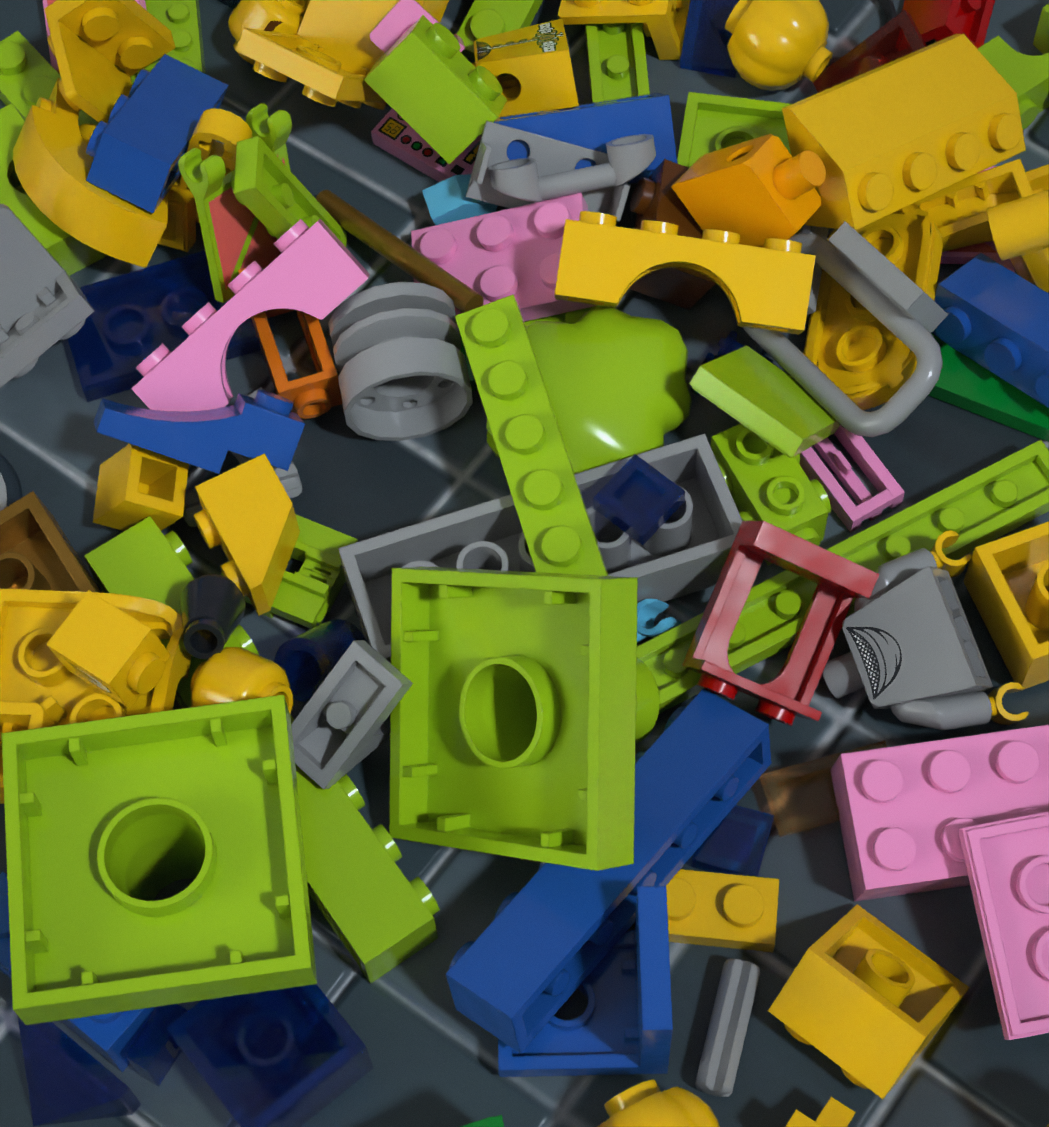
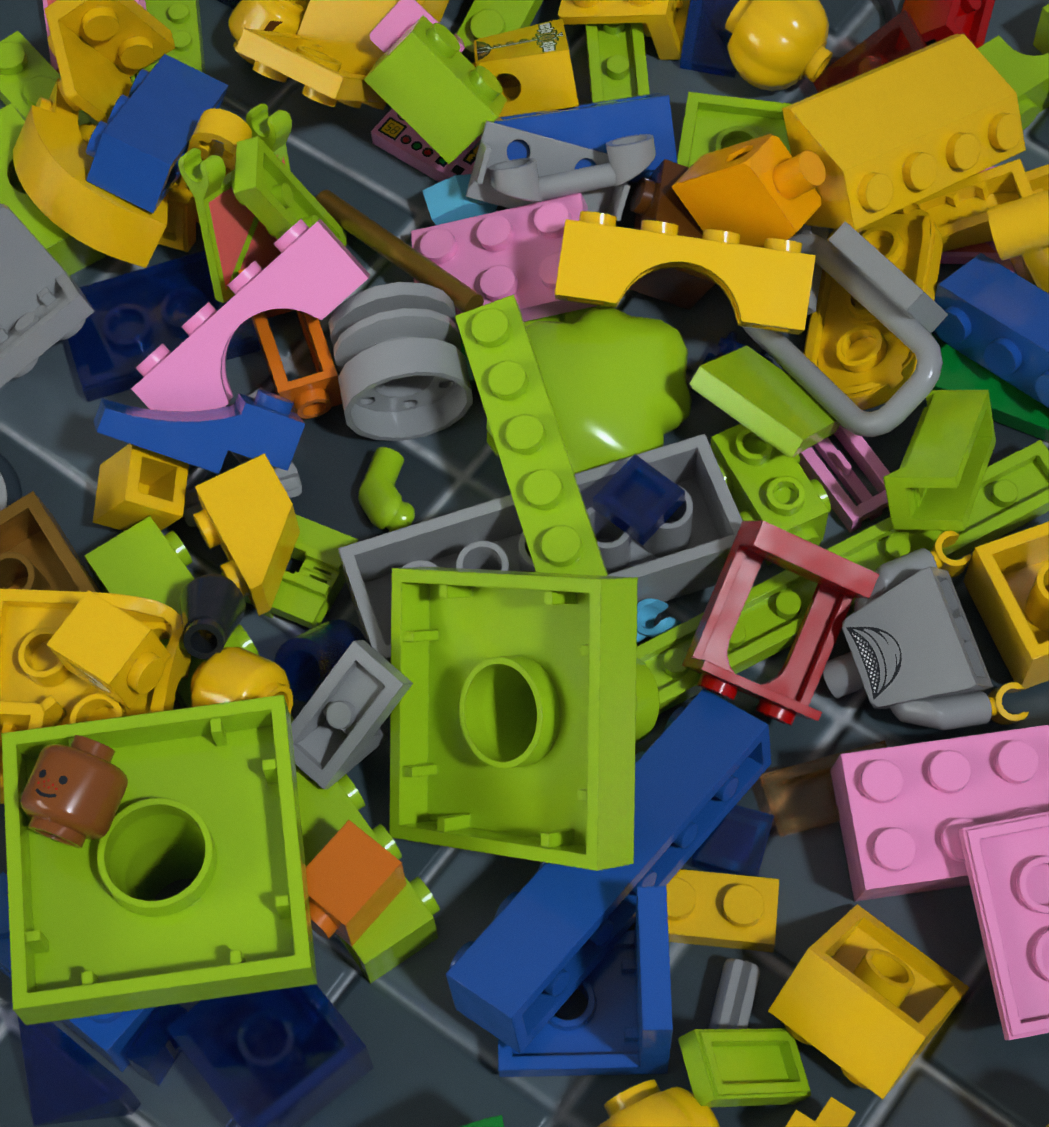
(74, 791): none -> dark orange head
(351, 884): none -> orange brick
(380, 497): none -> lime arm
(744, 1067): none -> lime tile
(943, 462): none -> lime window

